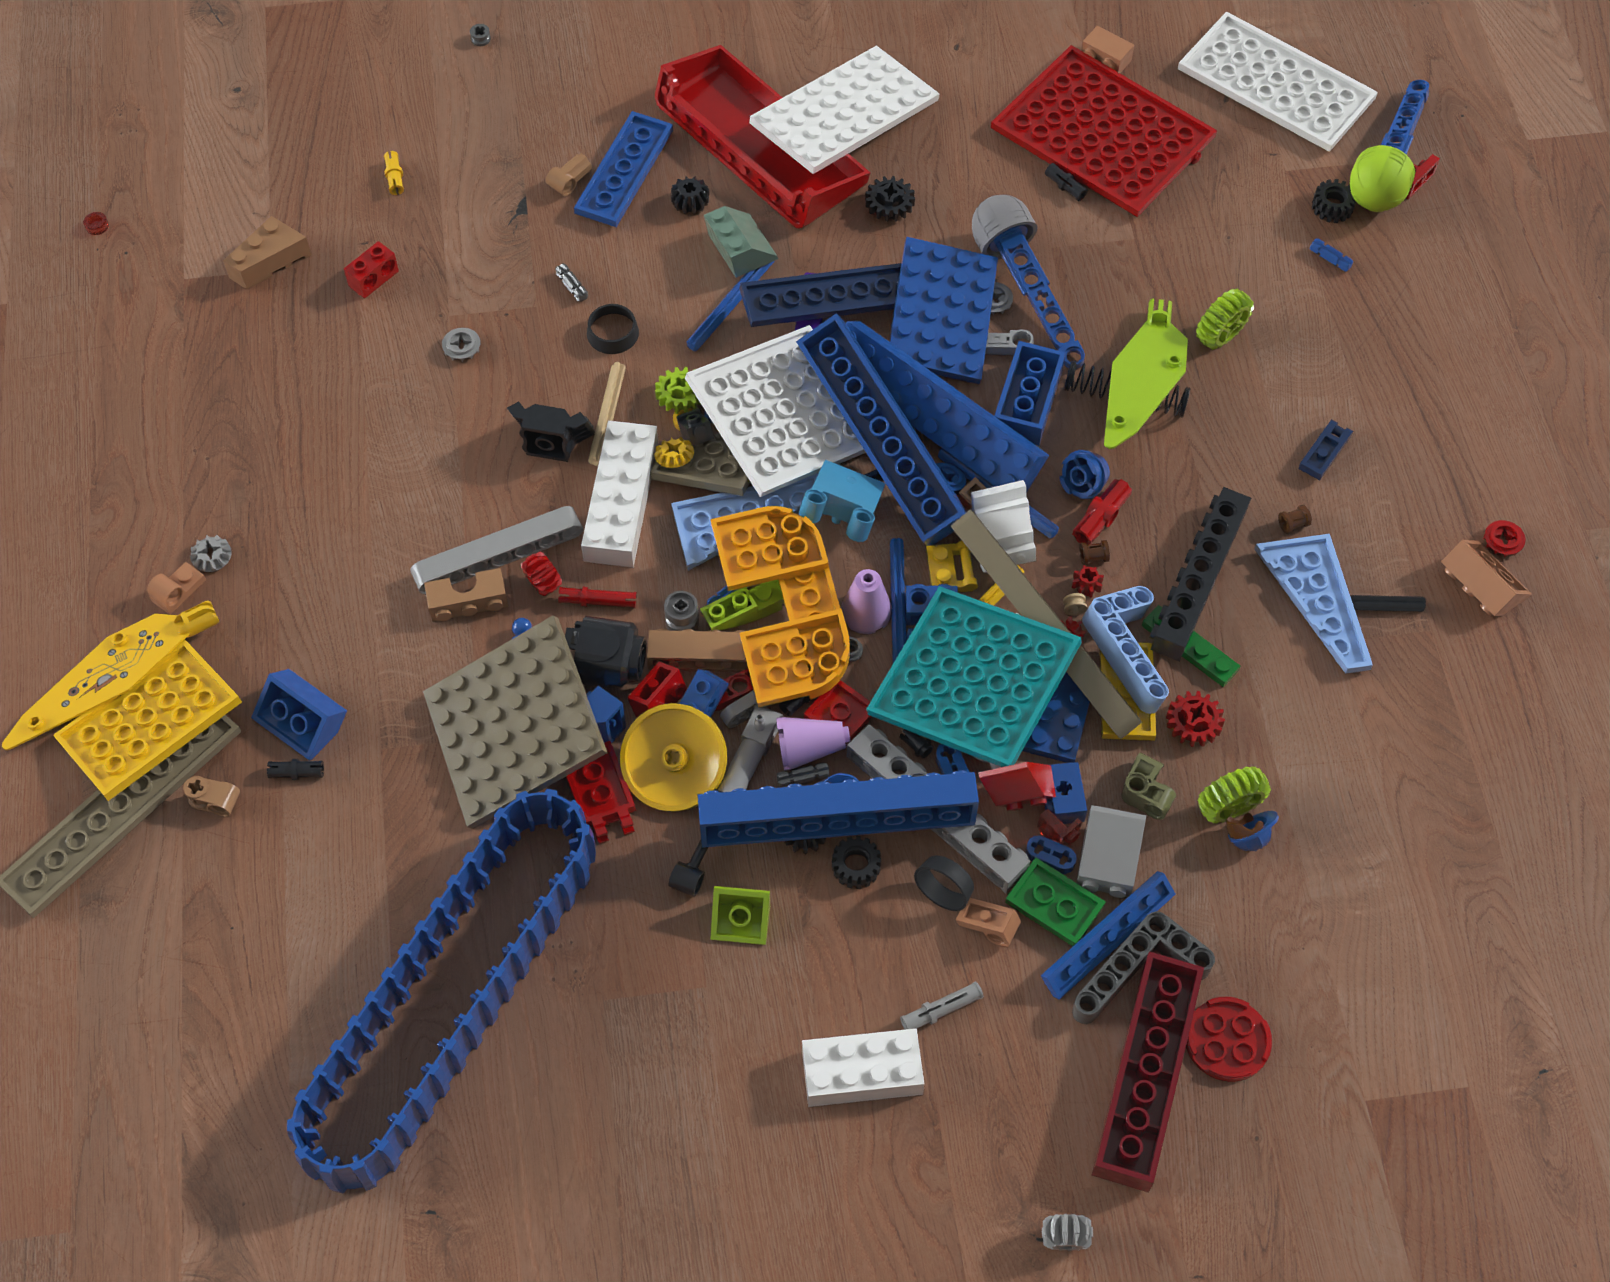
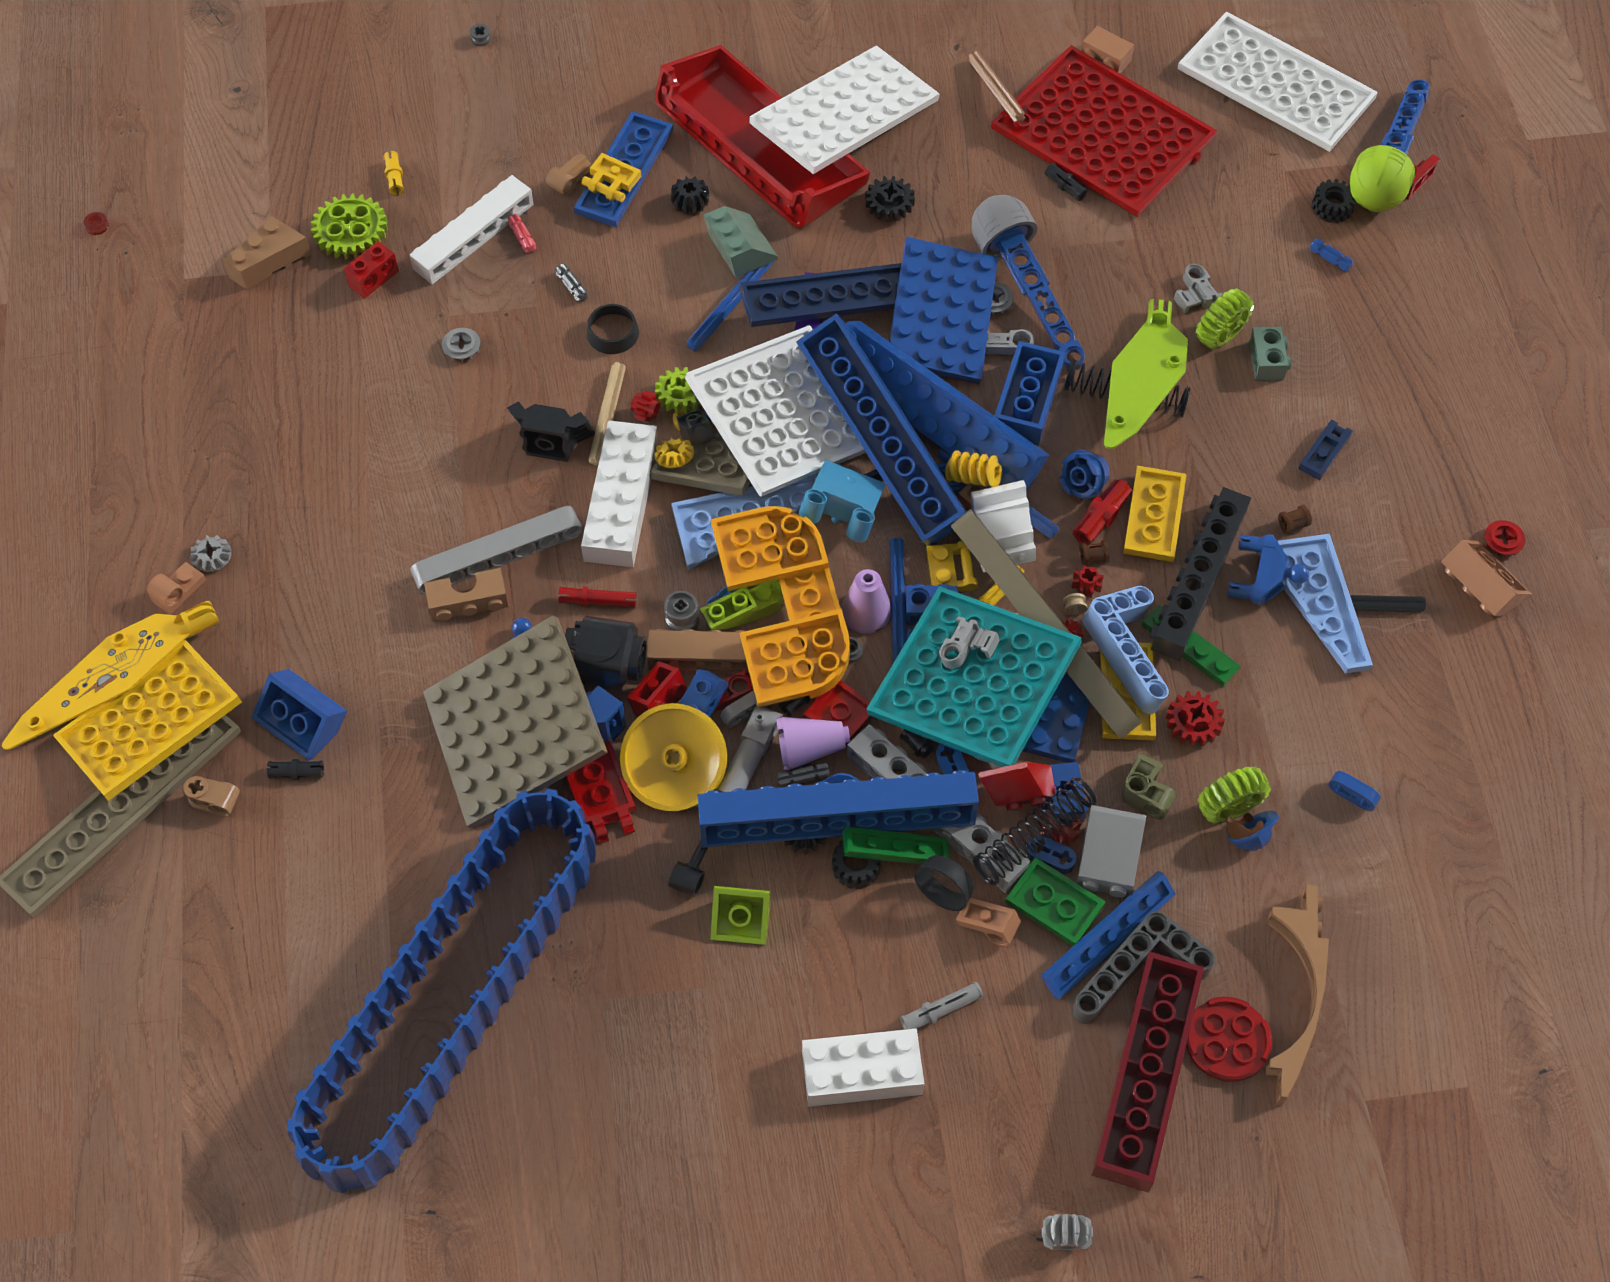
(349, 225): none -> lime gear
(471, 229): none -> white brick
(521, 233): none -> coral axle
(541, 573): red gear -> none
(612, 171): none -> yellow plate
(645, 406): none -> red gear
(892, 845): none -> green plate
(969, 636): none -> light grey piece
(974, 469): none -> yellow piece
(996, 87): none -> medium nougat axle
(1077, 796): none -> black piece
(1155, 514): none -> yellow plate
(1198, 289): none -> light grey piece
(1269, 353): none -> sand green brick
(1272, 570): none -> blue connector
(1304, 934): none -> medium nougat slope
(1354, 791): none -> blue beam

